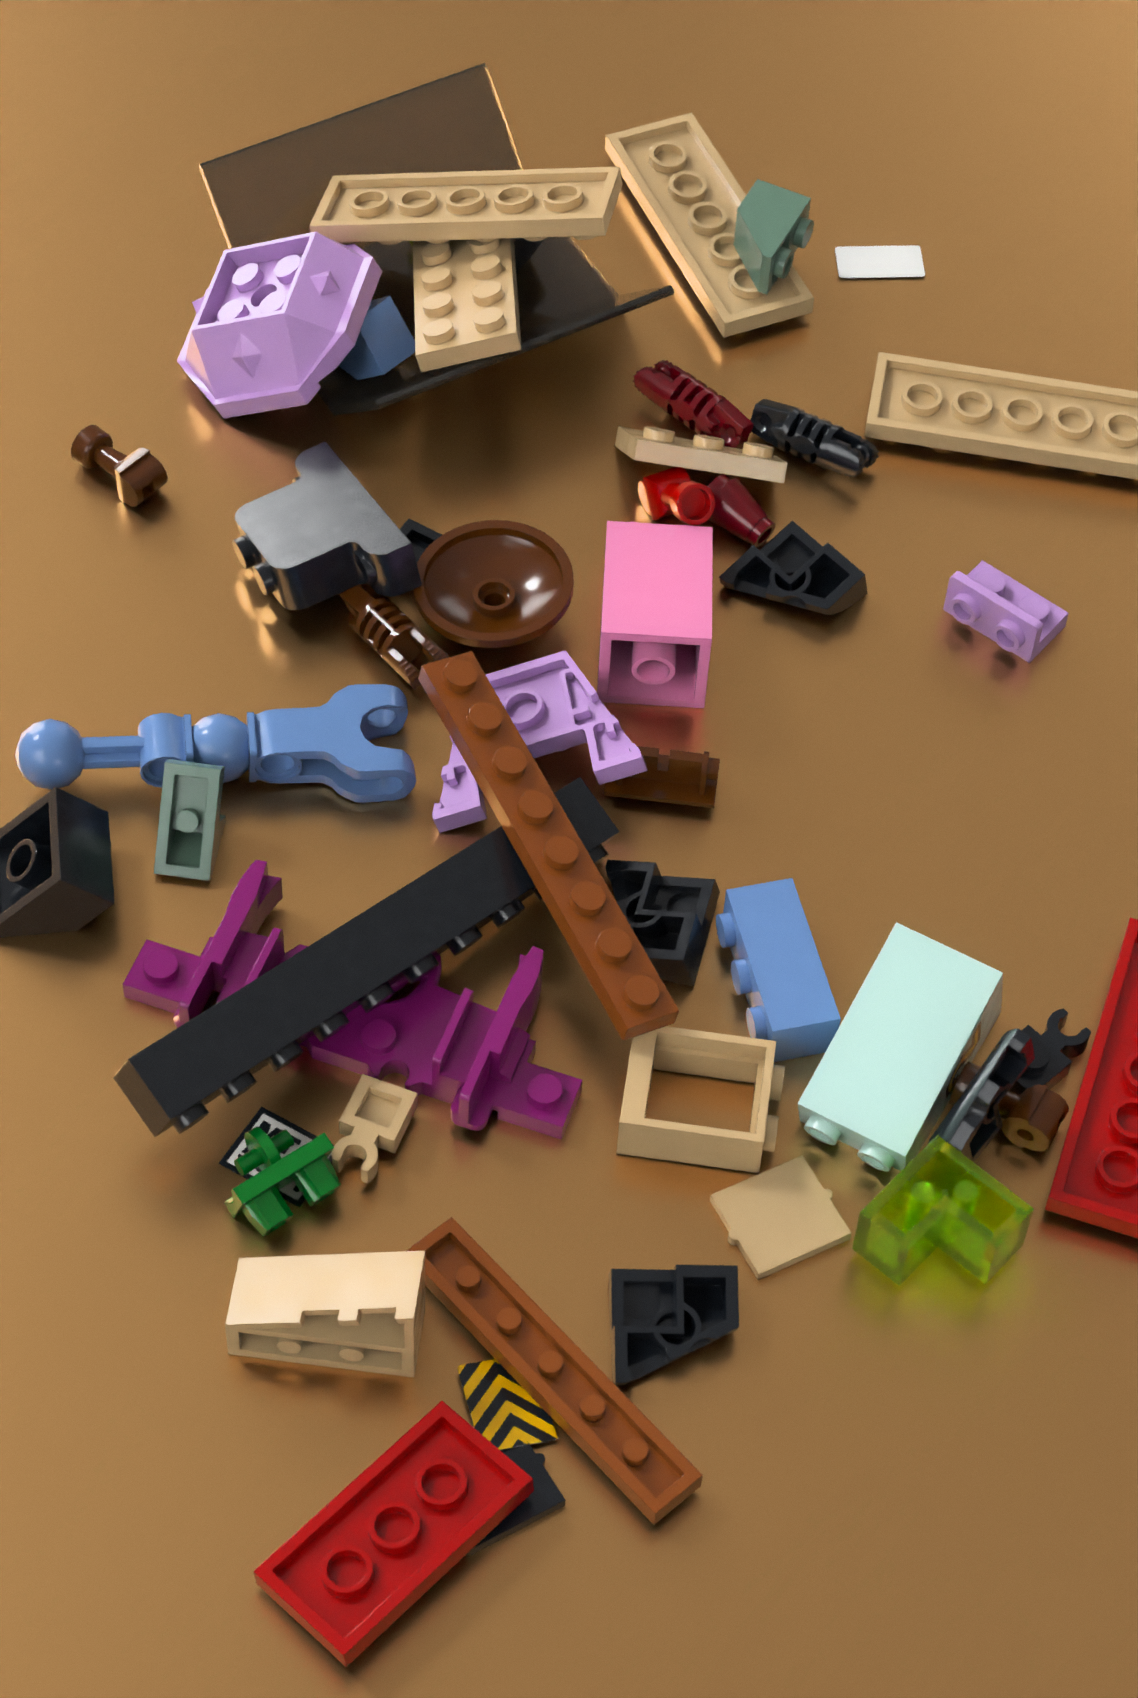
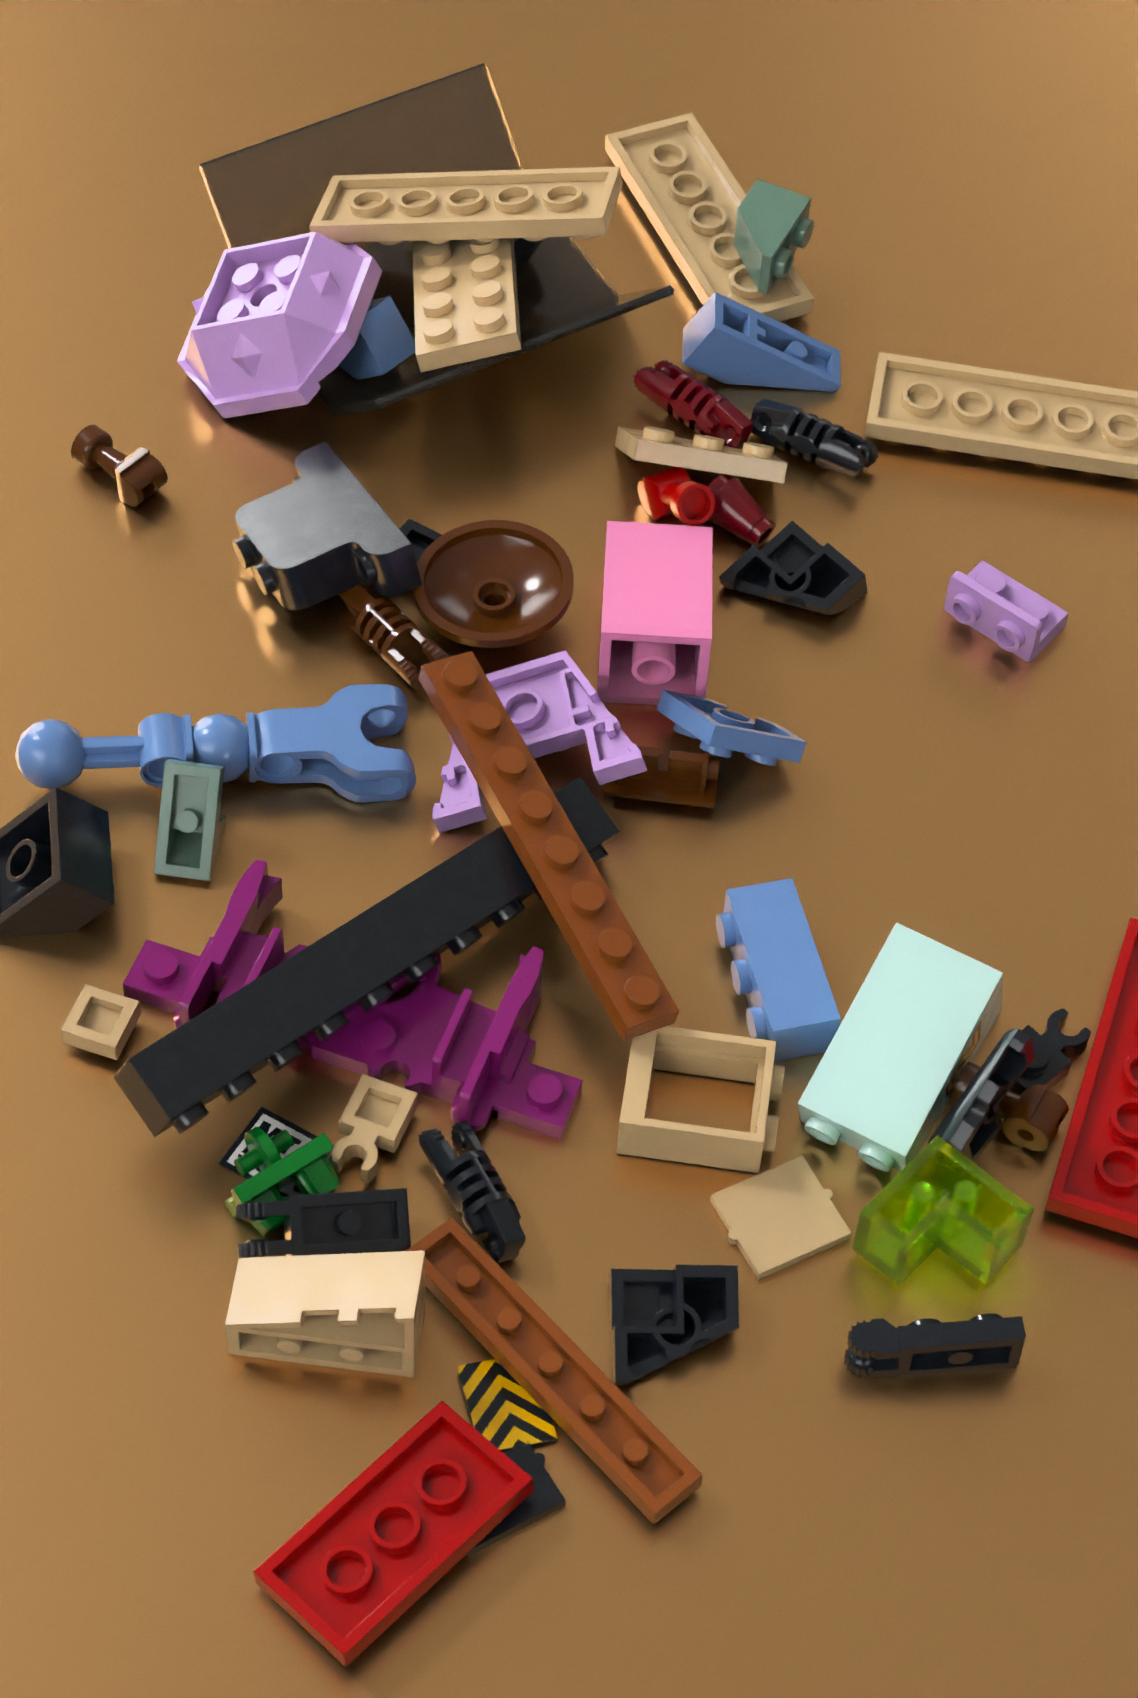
(100, 1022): none -> tan plate
(332, 1223): none -> black hinge
(475, 1190): none -> black hinge
(666, 915): black slope -> none
(728, 730): none -> medium blue plate
(755, 350): none -> medium blue slope
(879, 261): white sticker -> none
(934, 1346): none -> black hinge

